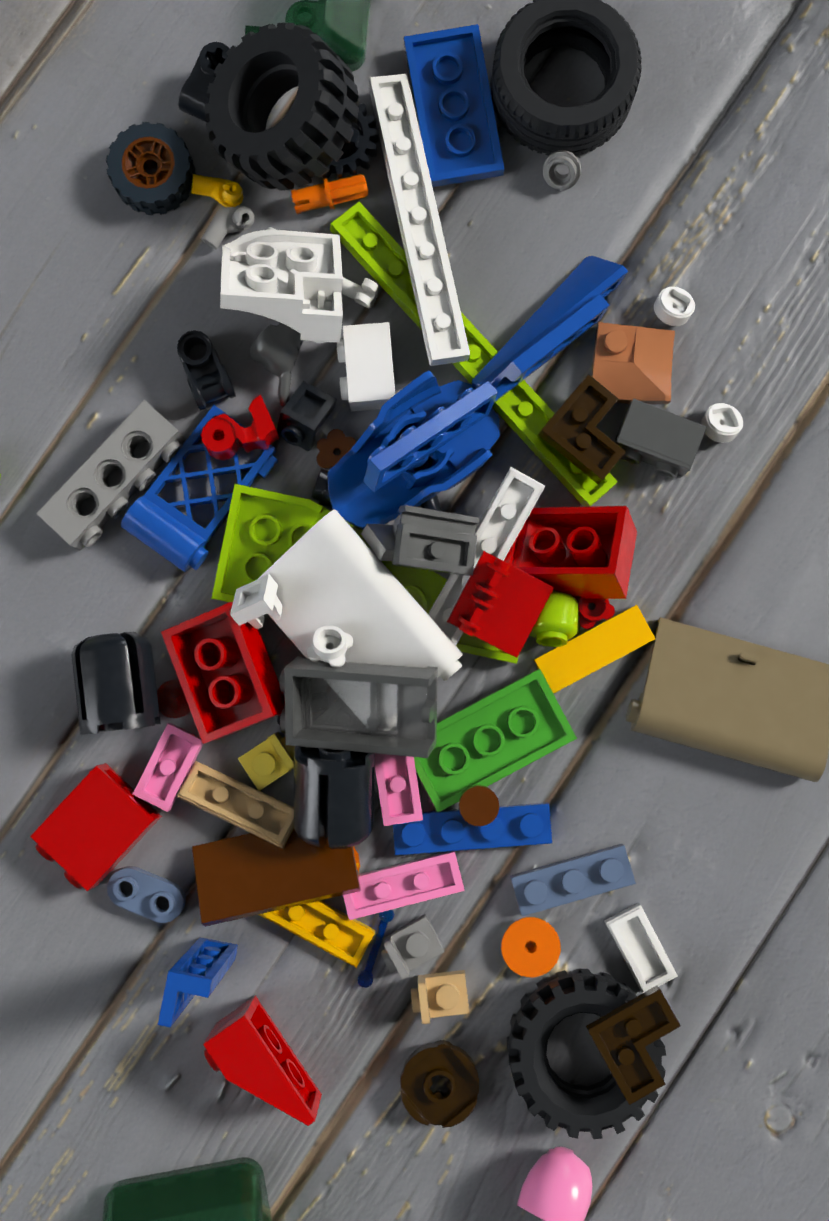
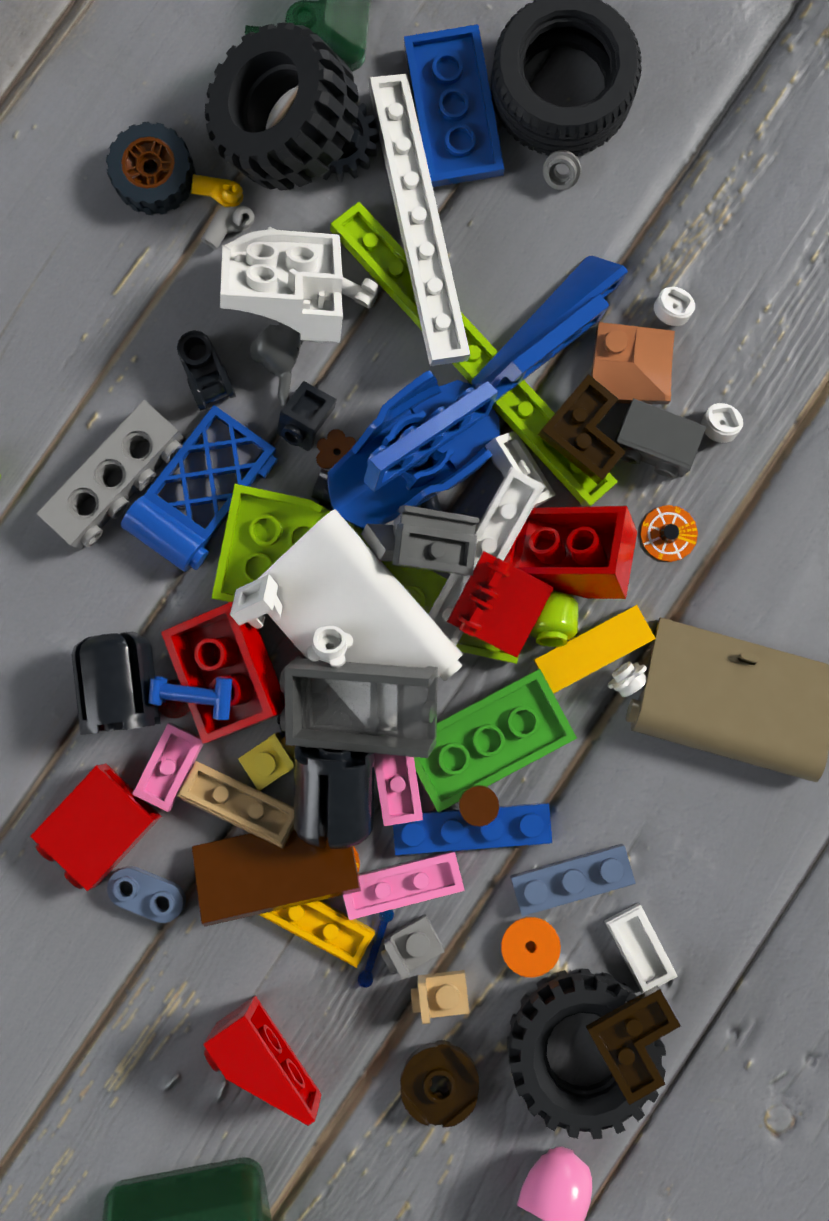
(194, 91): black piece -> none
(195, 974): blue fence -> none
(218, 697): none -> blue piece
(224, 436): red leg -> none
(329, 193): orange axle -> none
(368, 366): white brick -> none
(509, 452): none -> white plate
(588, 617): red plate -> none
(628, 678): none -> white plate
(669, 533): none -> orange piece

